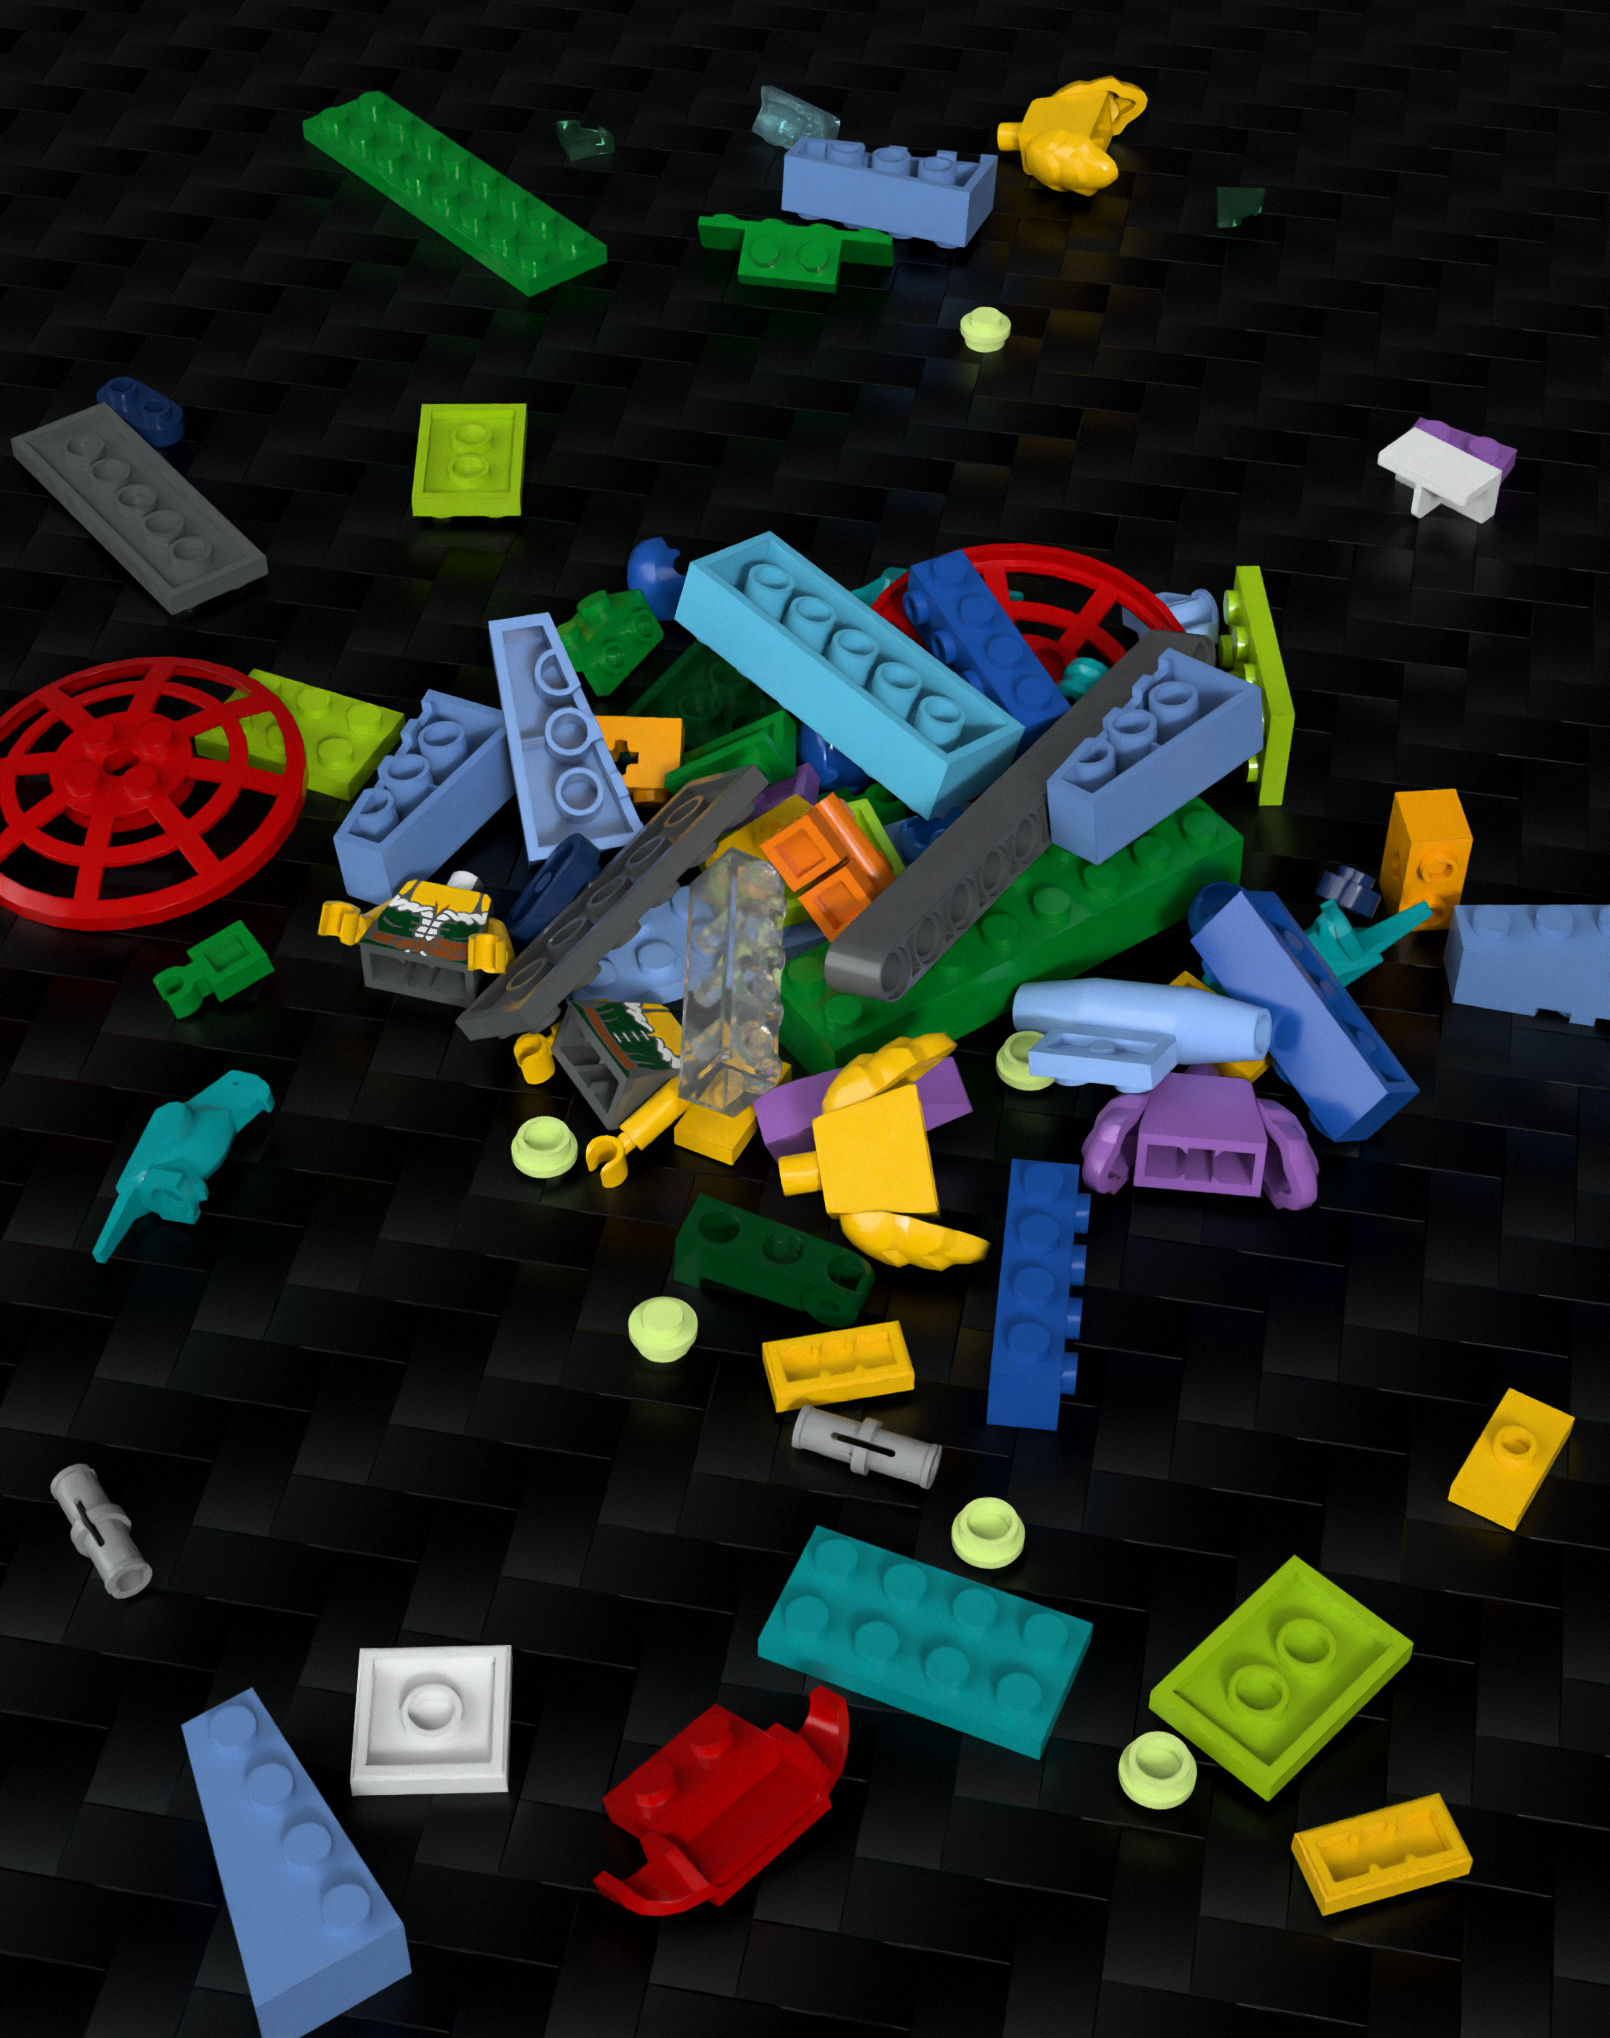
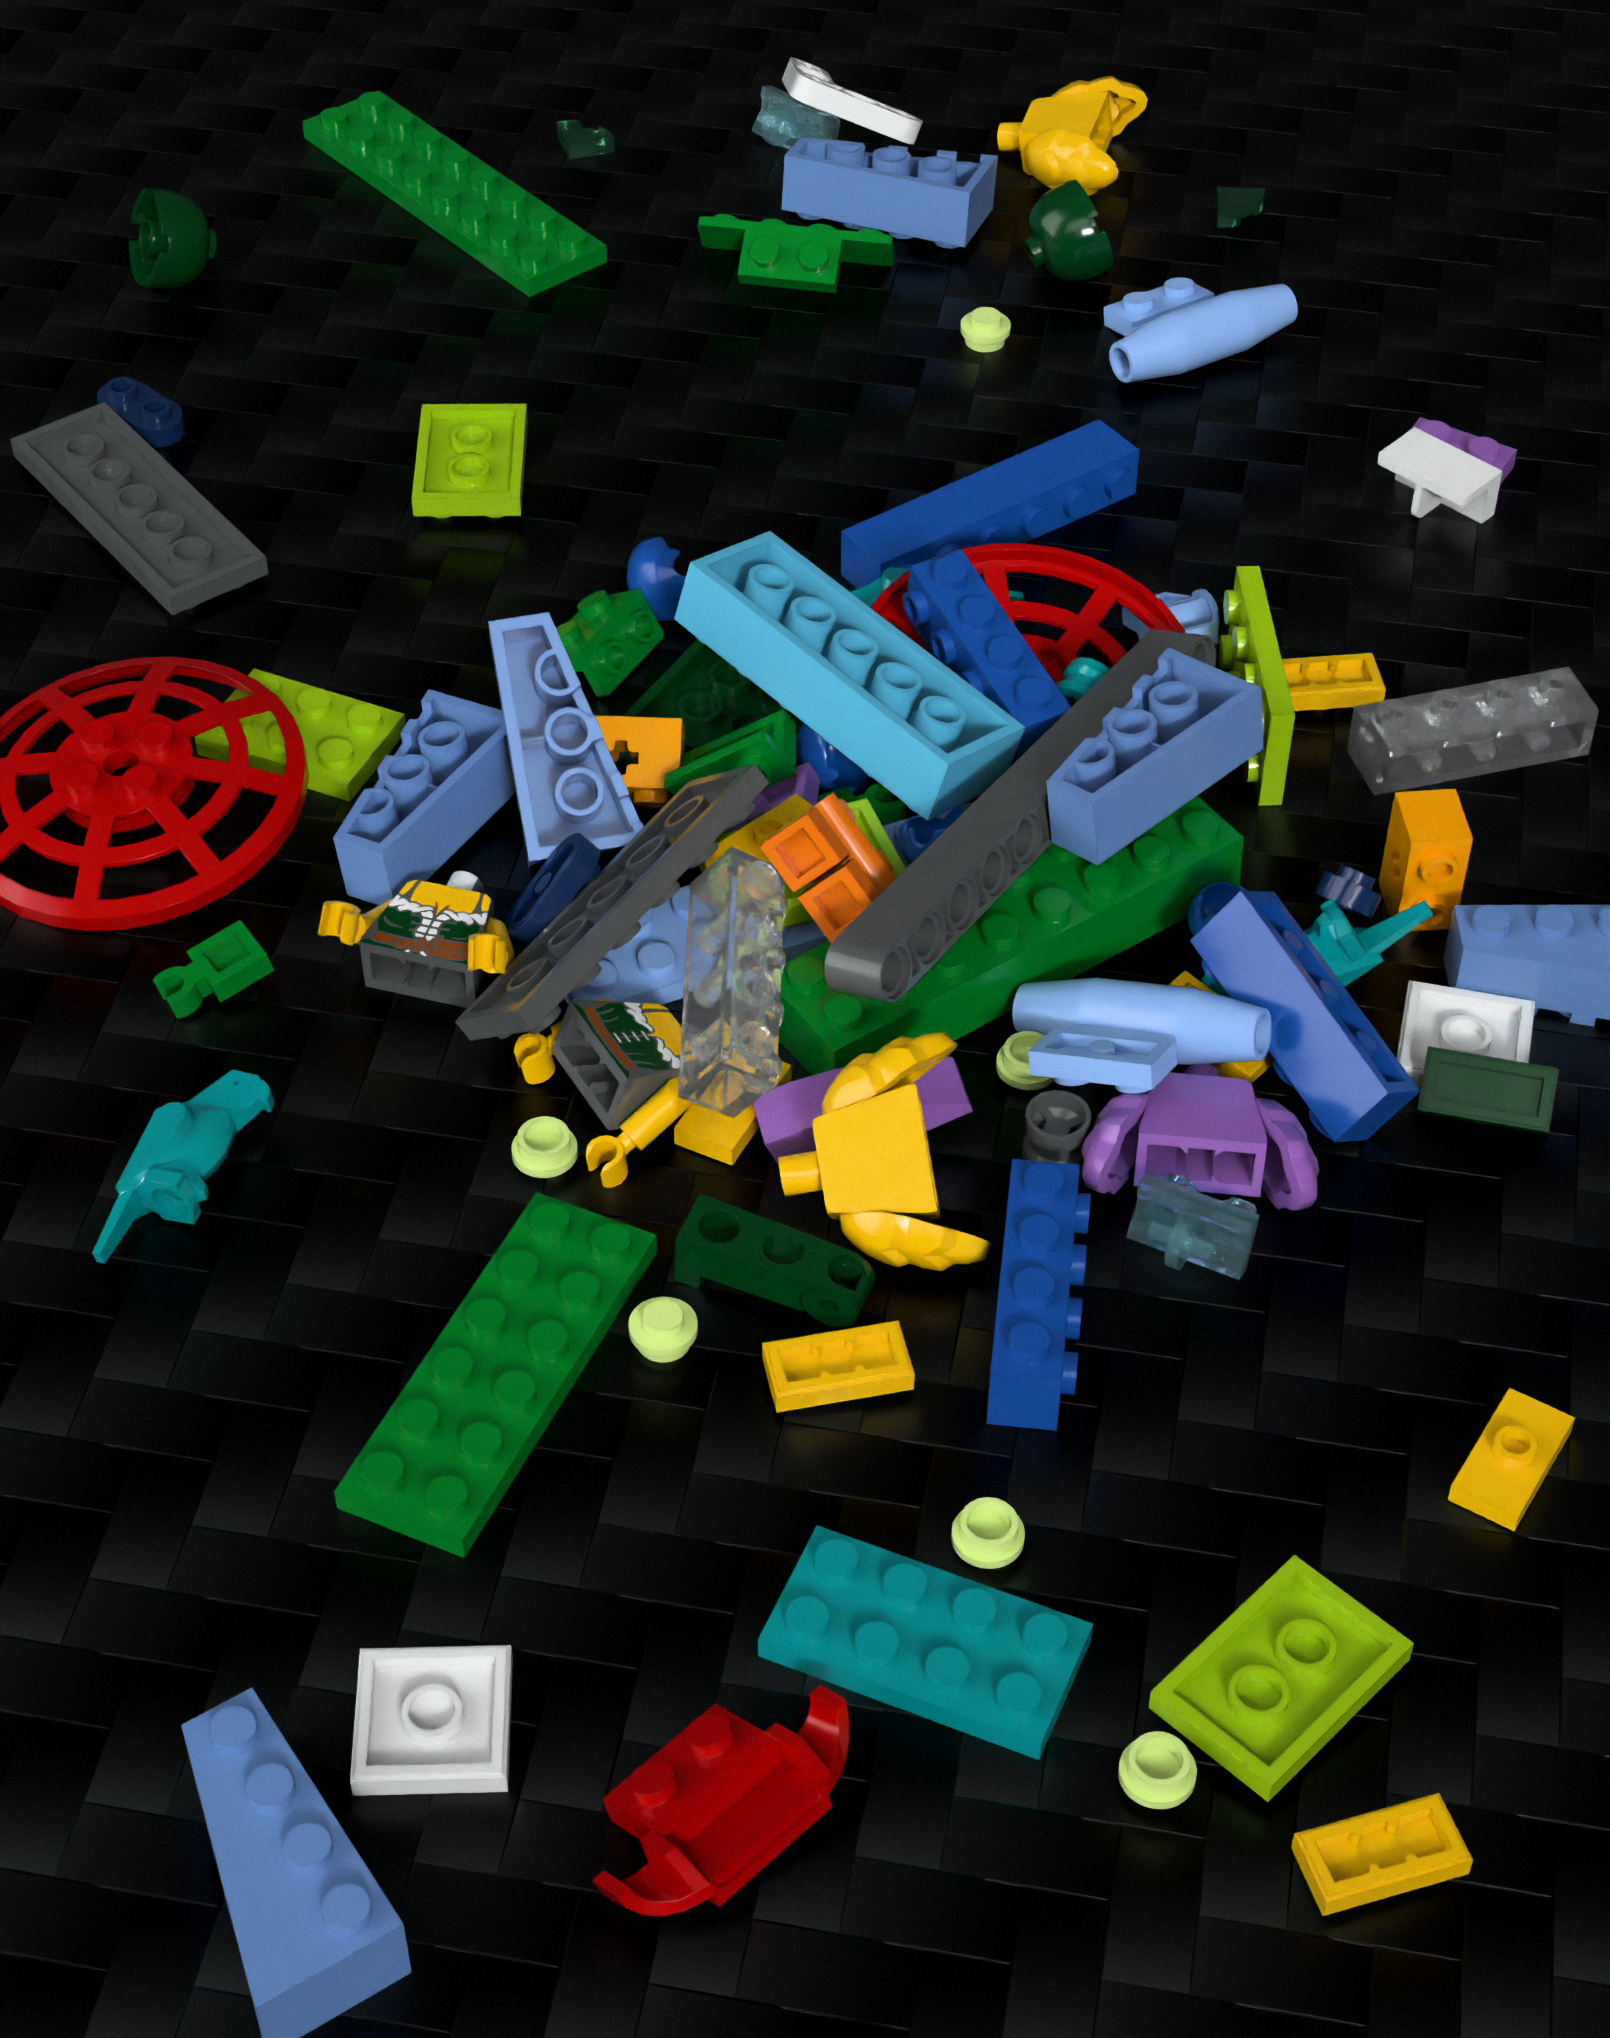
(101, 1531): light grey pin -> none
(171, 240): none -> dark green cylinder
(496, 1375): none -> green plate
(816, 88): none -> white beam
(821, 1431): light grey pin -> none
(997, 504): none -> blue brick
(1056, 1128): none -> dark grey wheel
(1067, 236): none -> dark green cylinder
(1189, 327): none -> light blue plate
(1193, 1225): none -> clear light blue hips
(1333, 681): none -> yellow plate
(1462, 1023): none -> white tile
(1471, 730): none -> clear brick
(1487, 1090): none -> dark green tile

